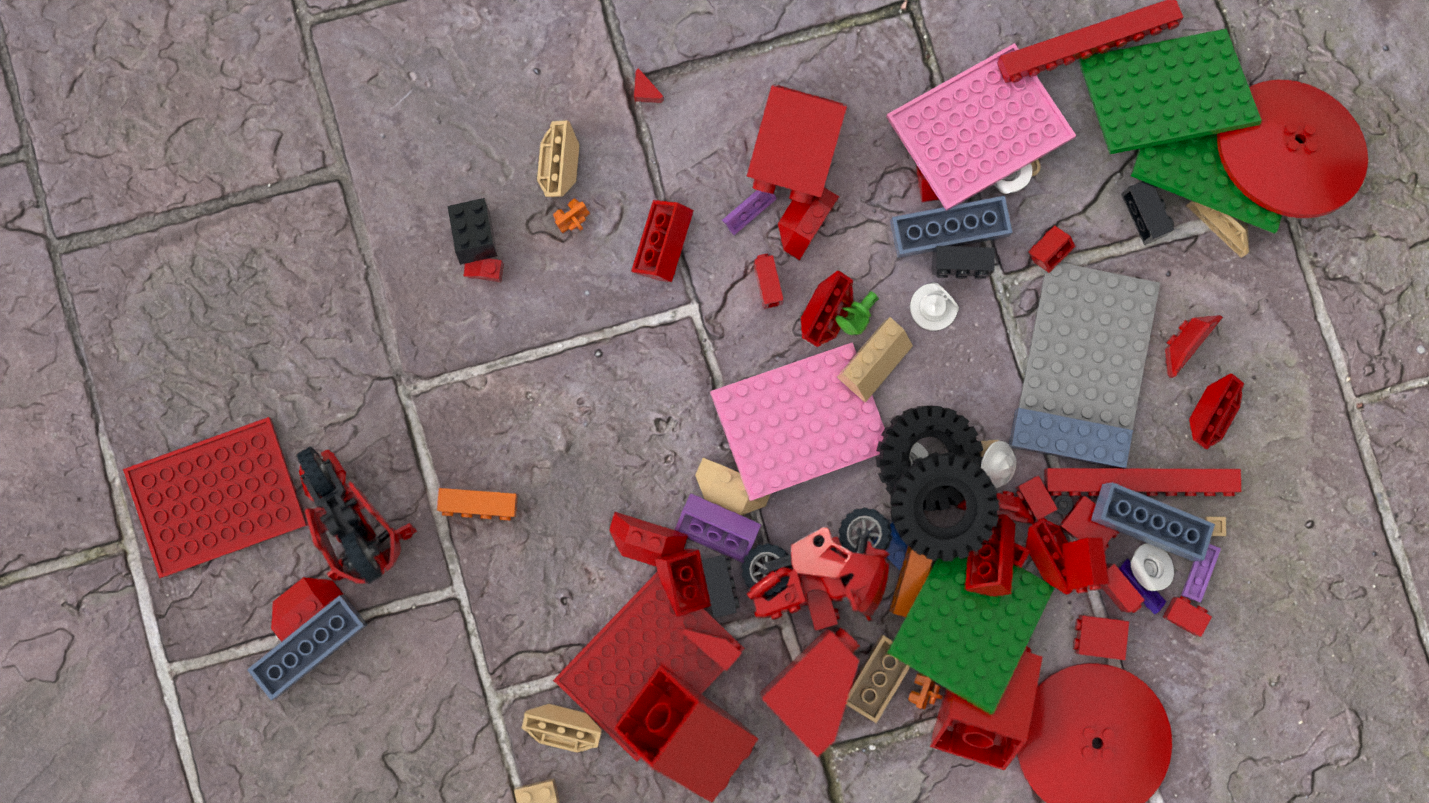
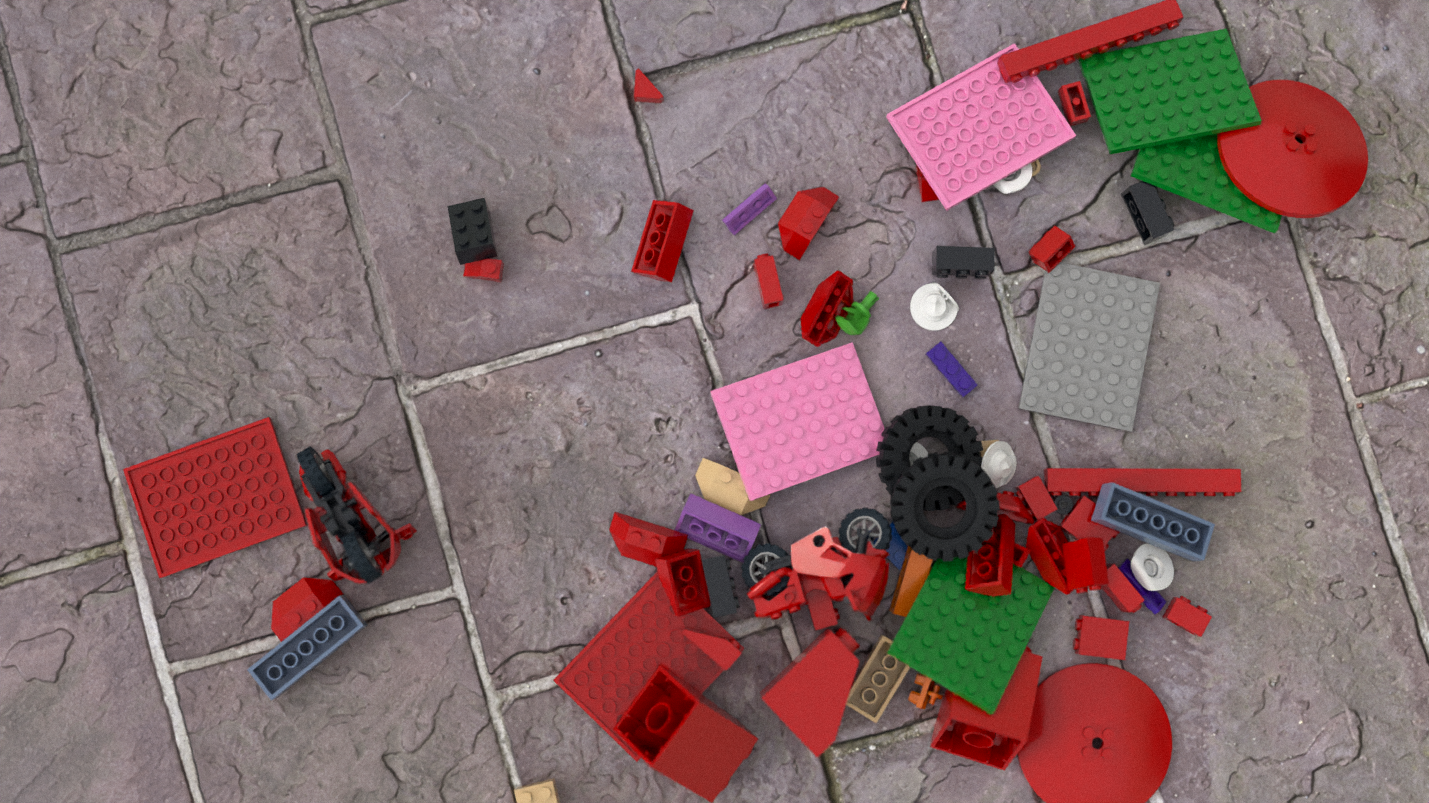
(477, 502): orange brick -> none
(558, 159): tan wedge -> none
(562, 728): tan wedge -> none
(573, 217): orange hips -> none
(795, 143): red slope -> none
(876, 359): tan slope -> none
(951, 369): none -> dark purple plate
(958, 226): sand blue brick -> none
(1070, 438): sand blue brick -> none
(1074, 103): none -> red brick
(1187, 341): red wedge -> none
(1200, 575): medium lavender plate -> none
(1216, 410): red wedge -> none
(1220, 525): tan tile -> none
(1229, 229): tan wedge -> none

